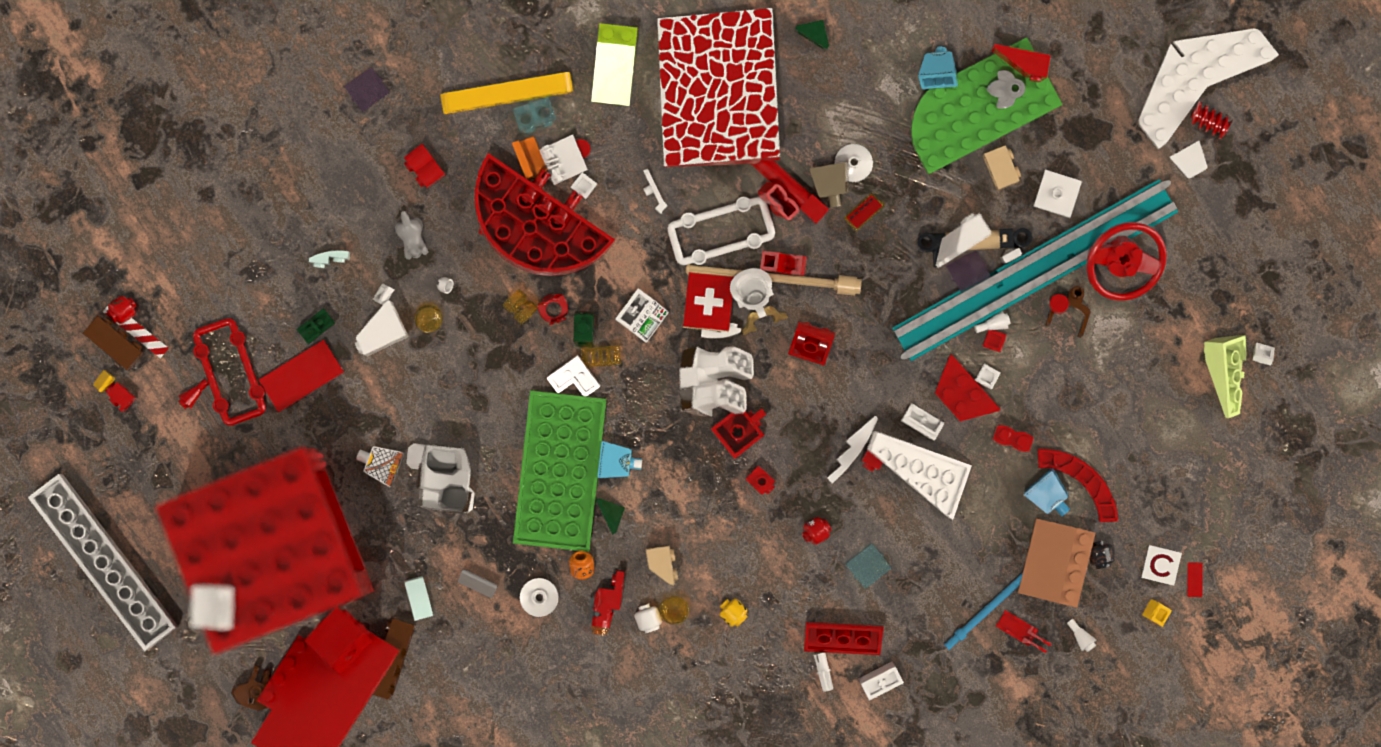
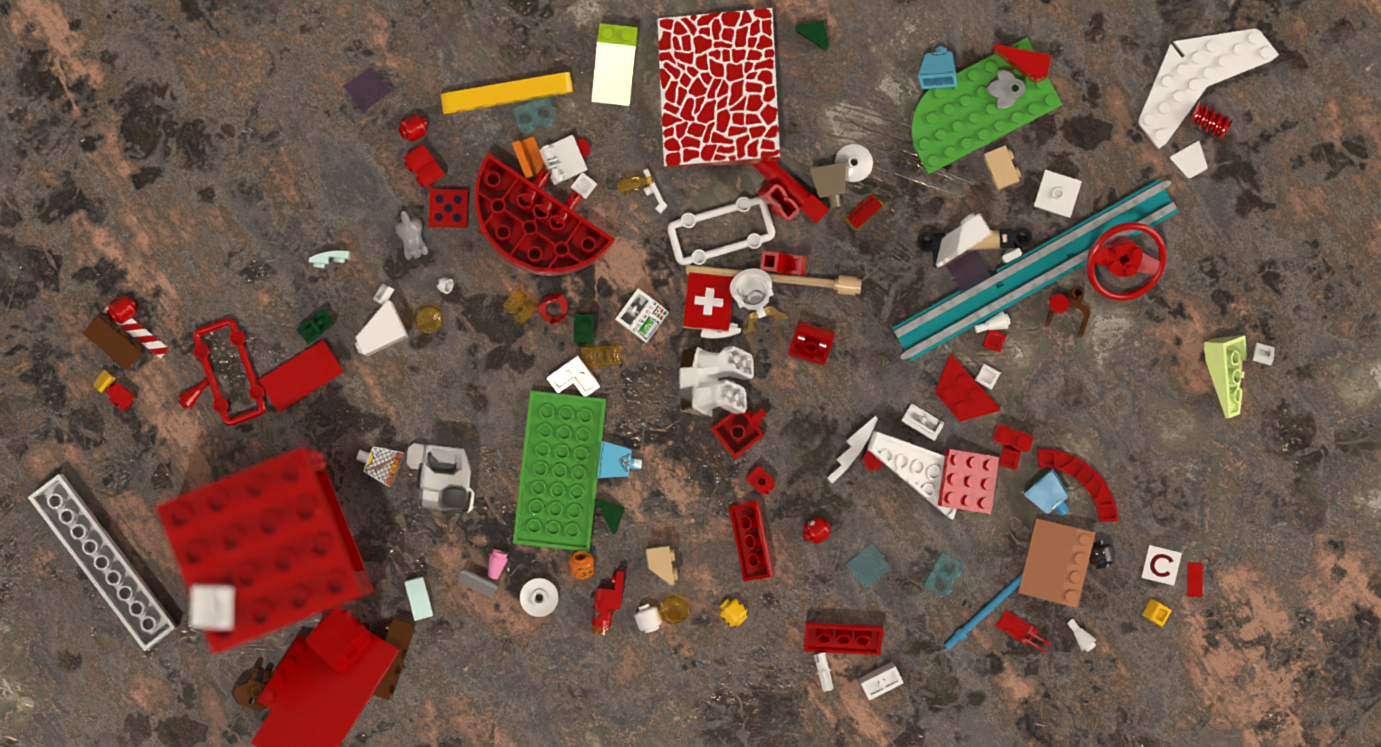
(412, 127): none -> red head
(448, 208): none -> red tile
(496, 563): none -> bright pink cone
(629, 184): none -> clear yellow cone
(750, 541): none -> red slope
(938, 573): none -> clear light blue brick
(968, 481): none -> plate
(1009, 458): none -> red tile

